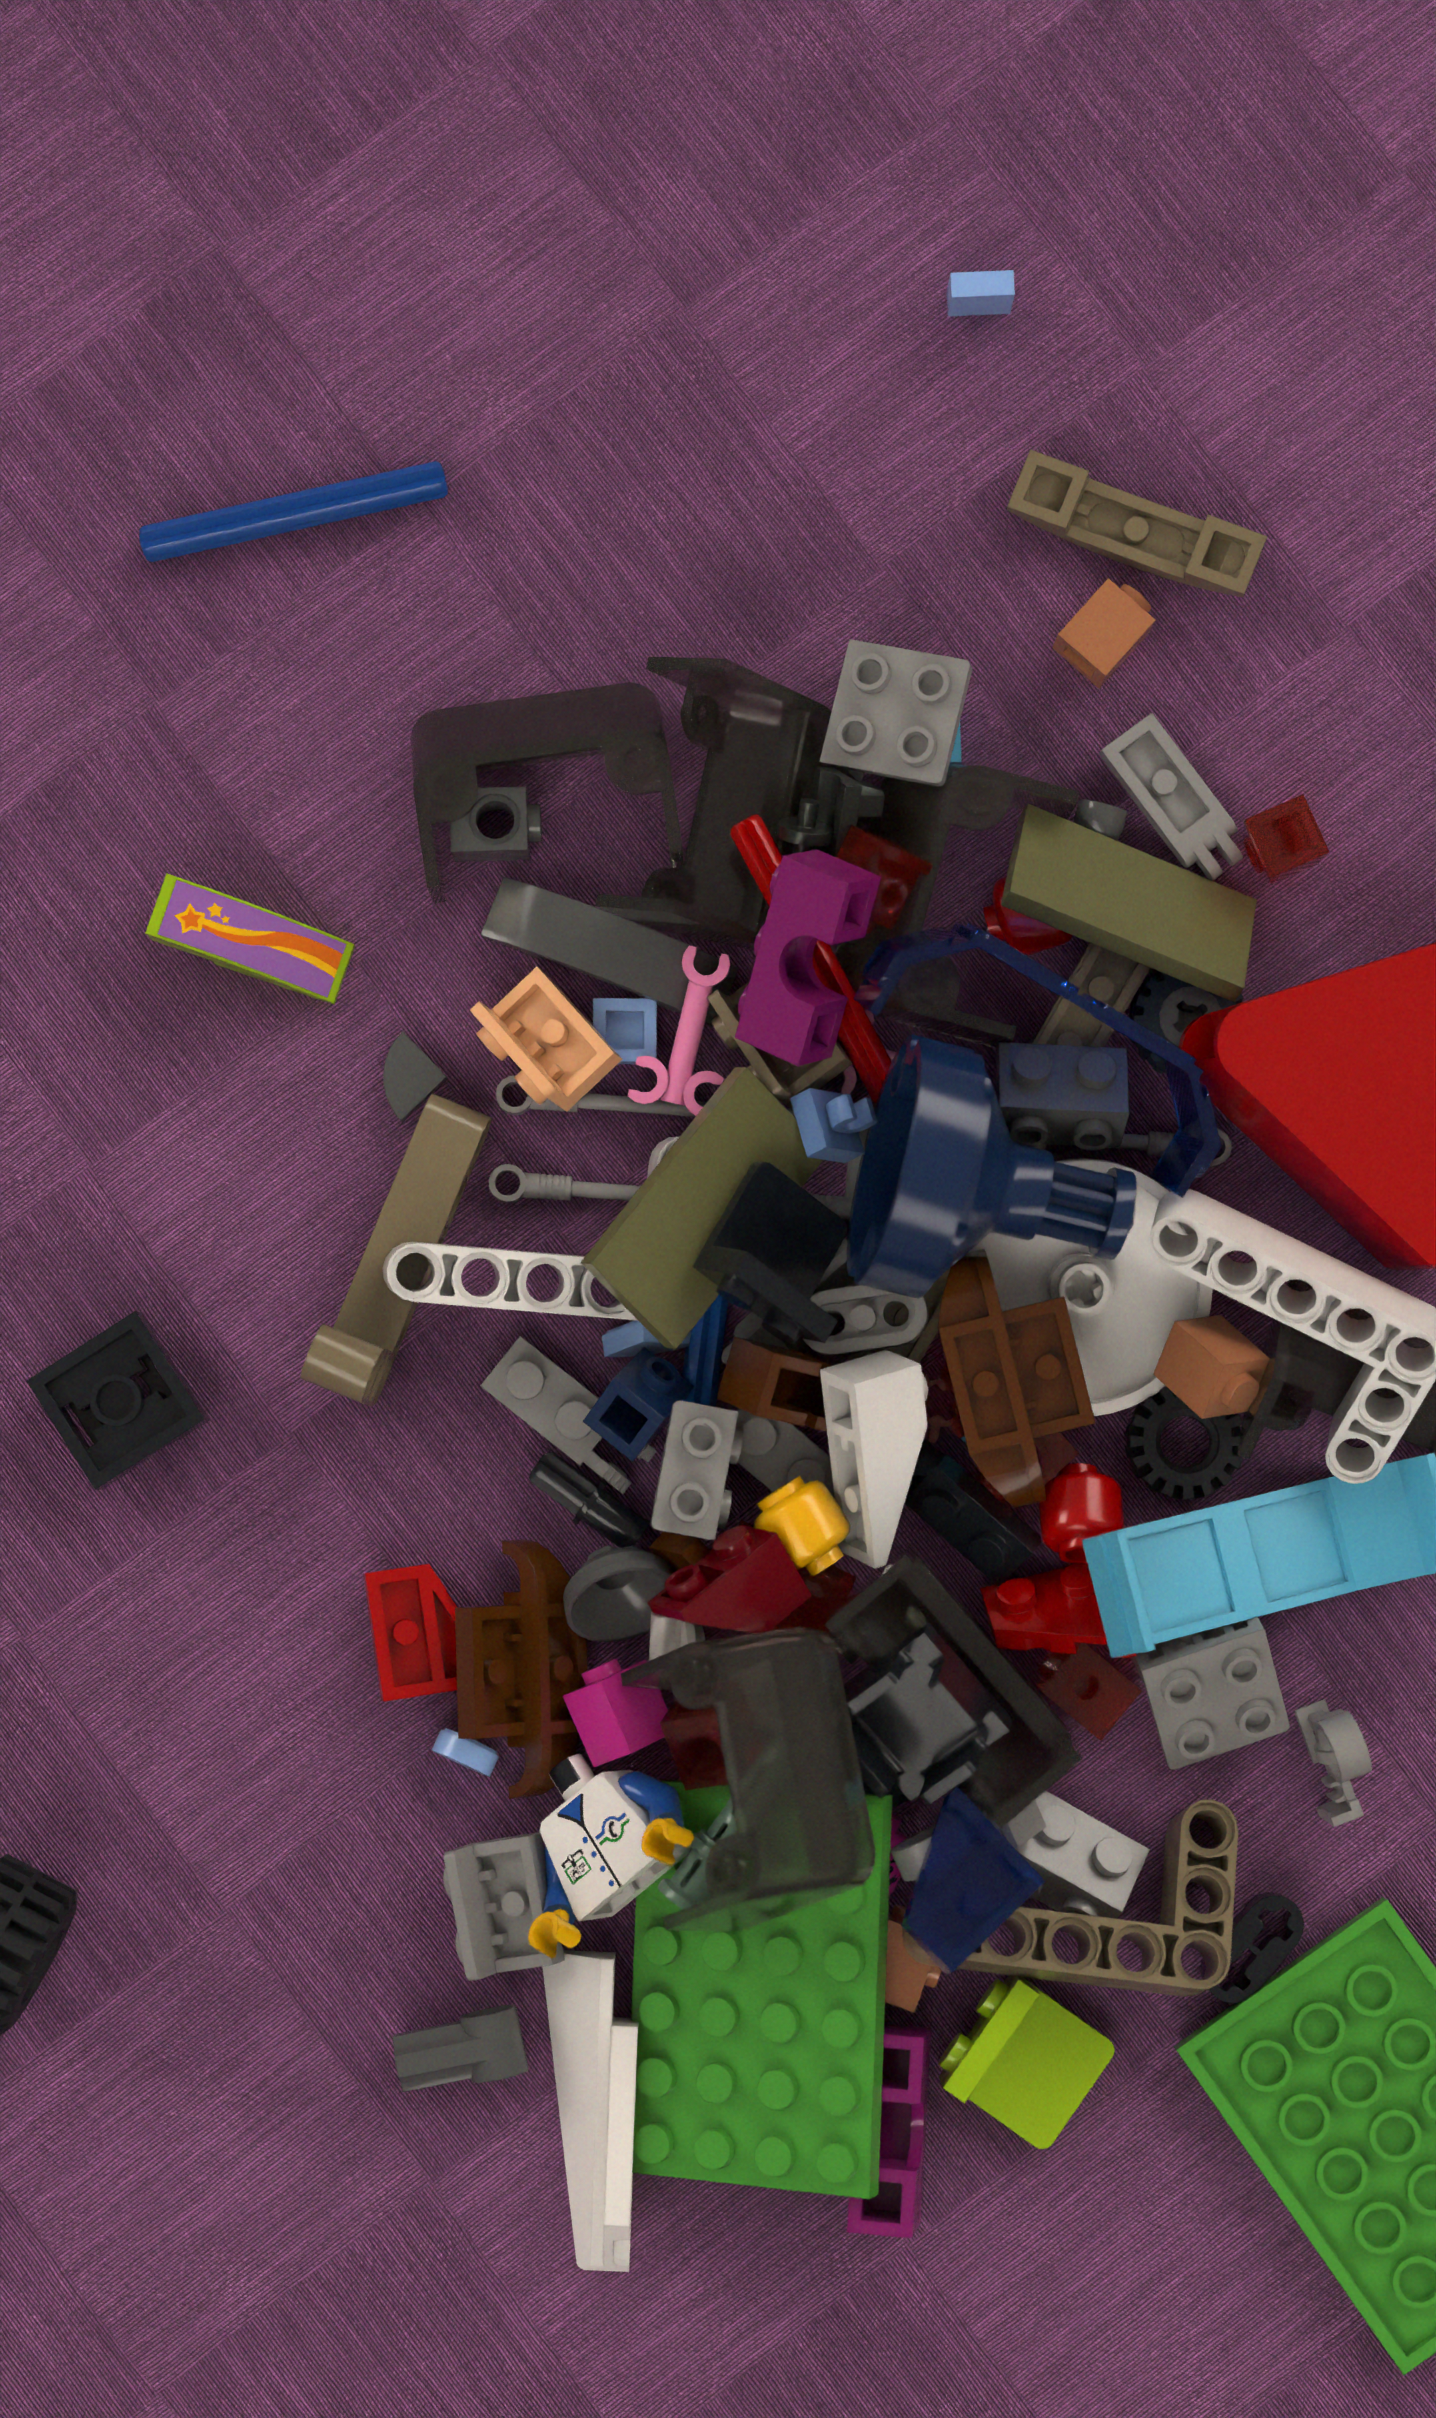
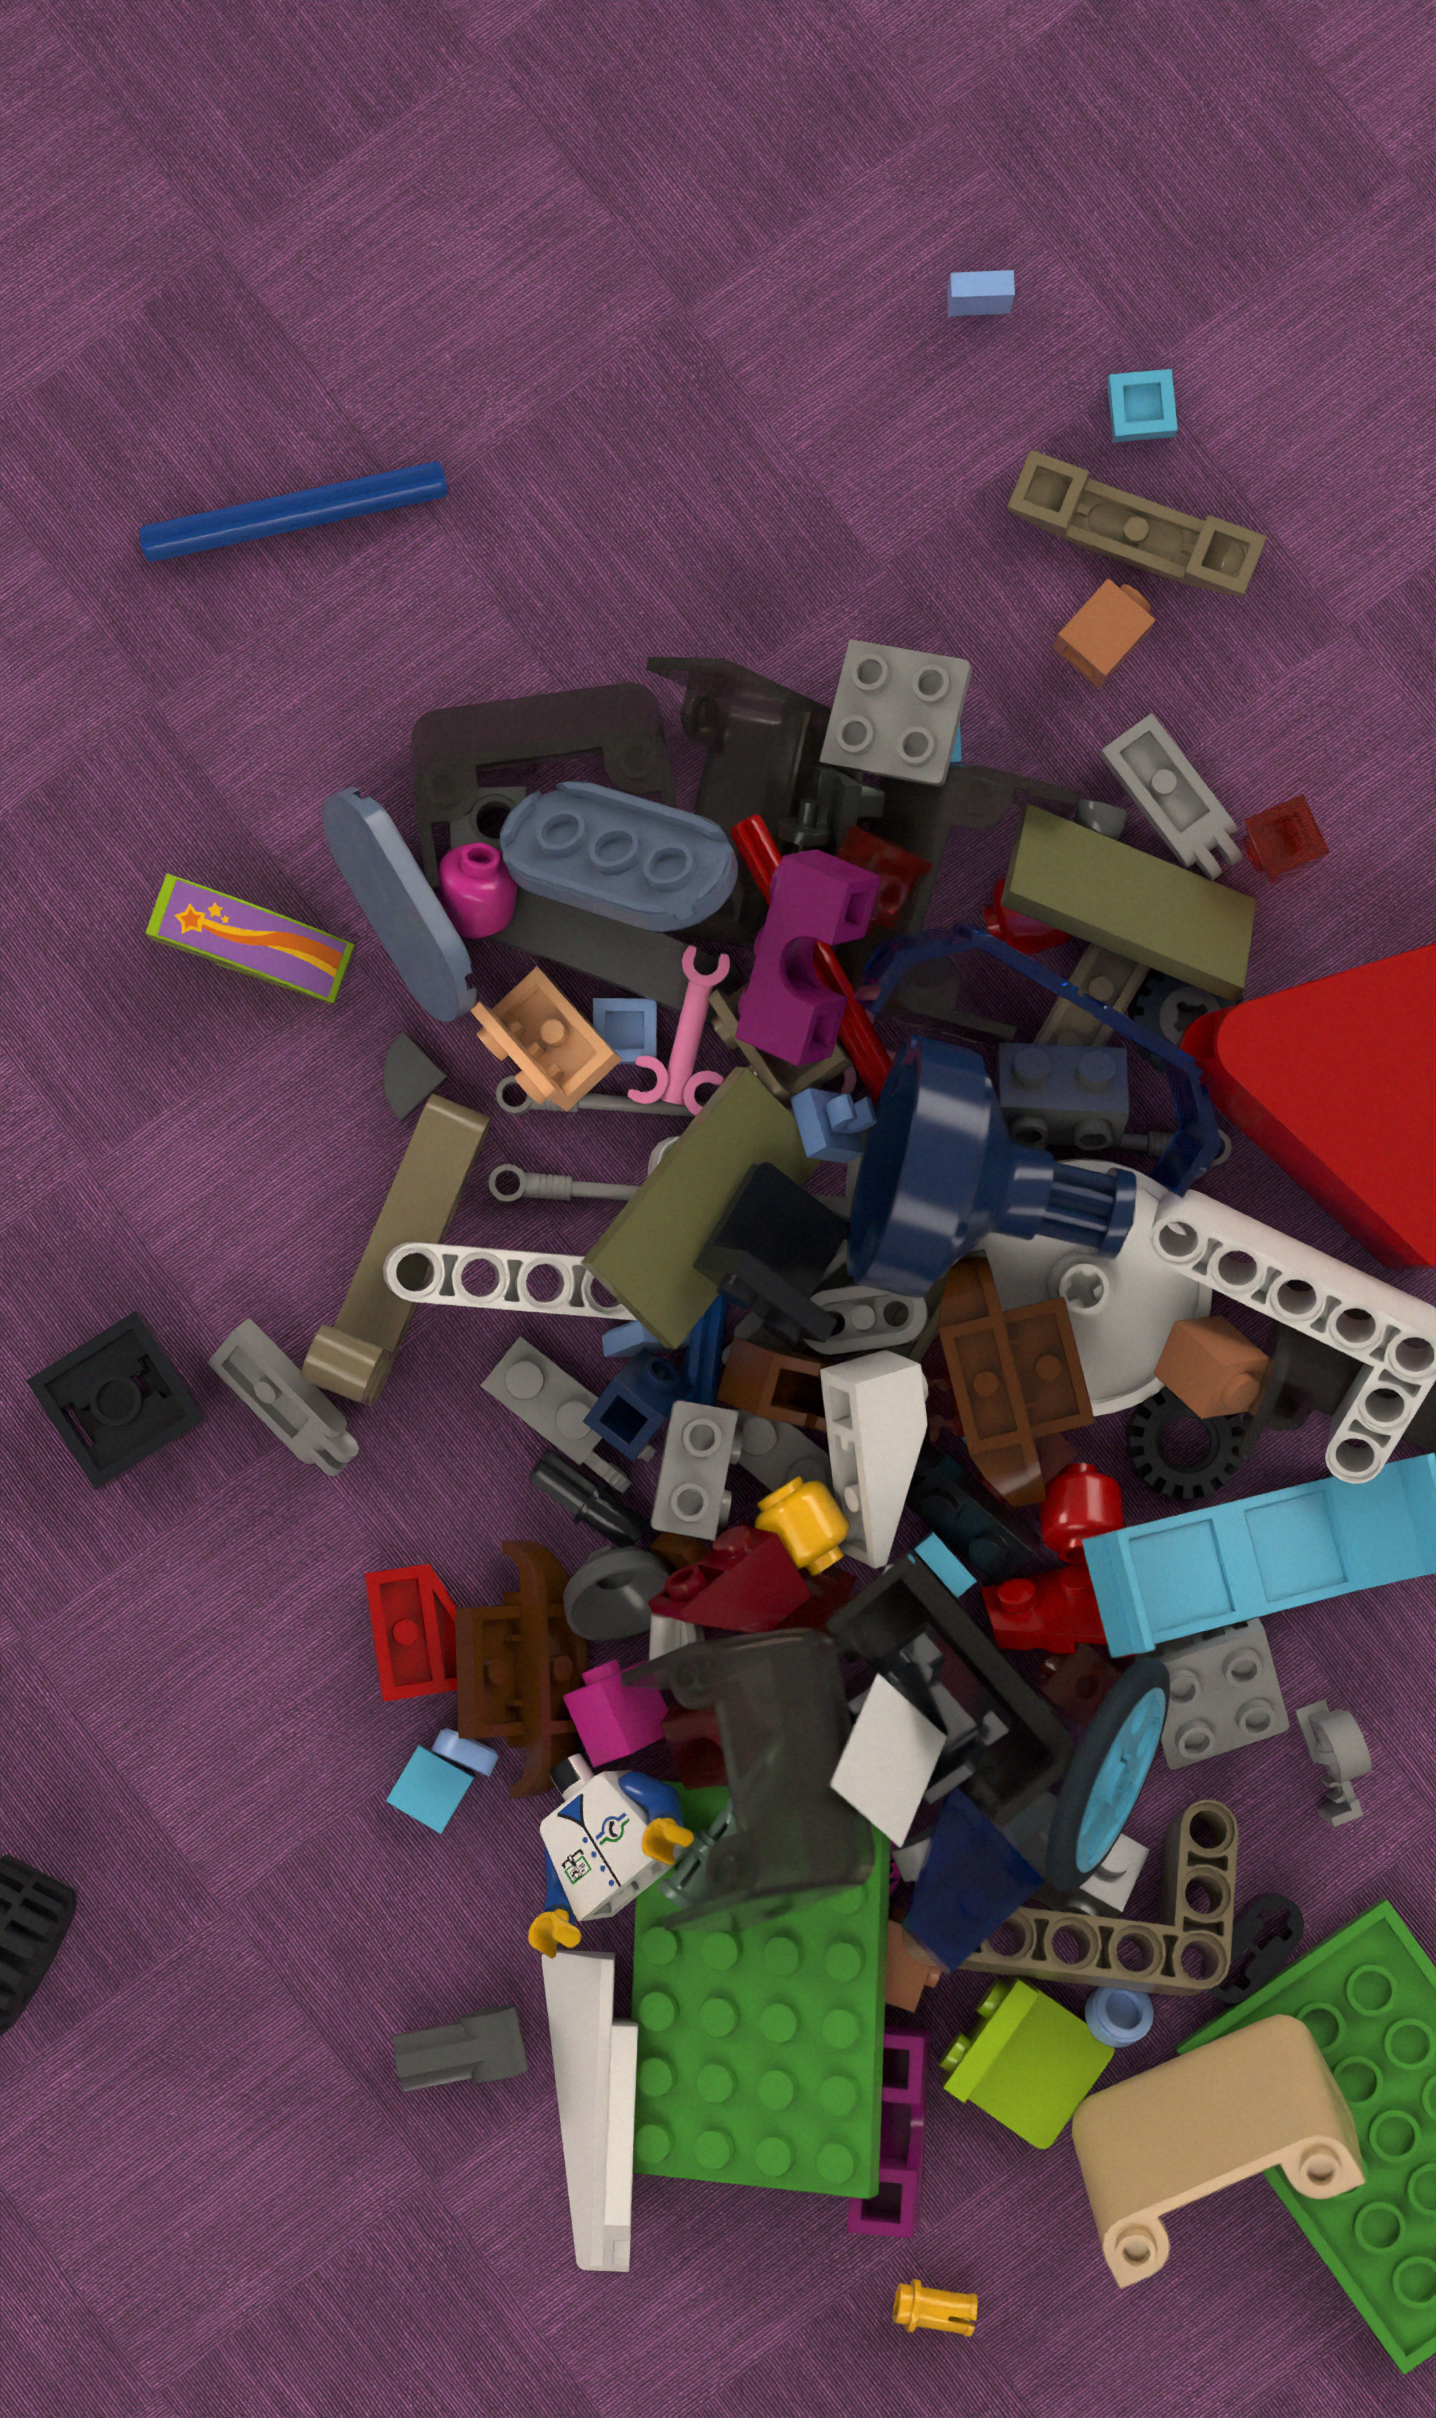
(282, 1400): none -> light grey hinge
(399, 903): none -> sand blue tile
(430, 1788): none -> medium azure tile
(476, 890): none -> dark pink head
(495, 1899): light grey bracket -> none
(619, 856): none -> sand blue tile
(888, 1760): none -> white sticker
(934, 2309): none -> yellow pin
(944, 1564): none -> medium azure tile
(1107, 1774): none -> wedge
(1118, 2015): none -> light blue tile
(1142, 405): none -> medium azure tile
(1206, 2125): none -> tan windscreen

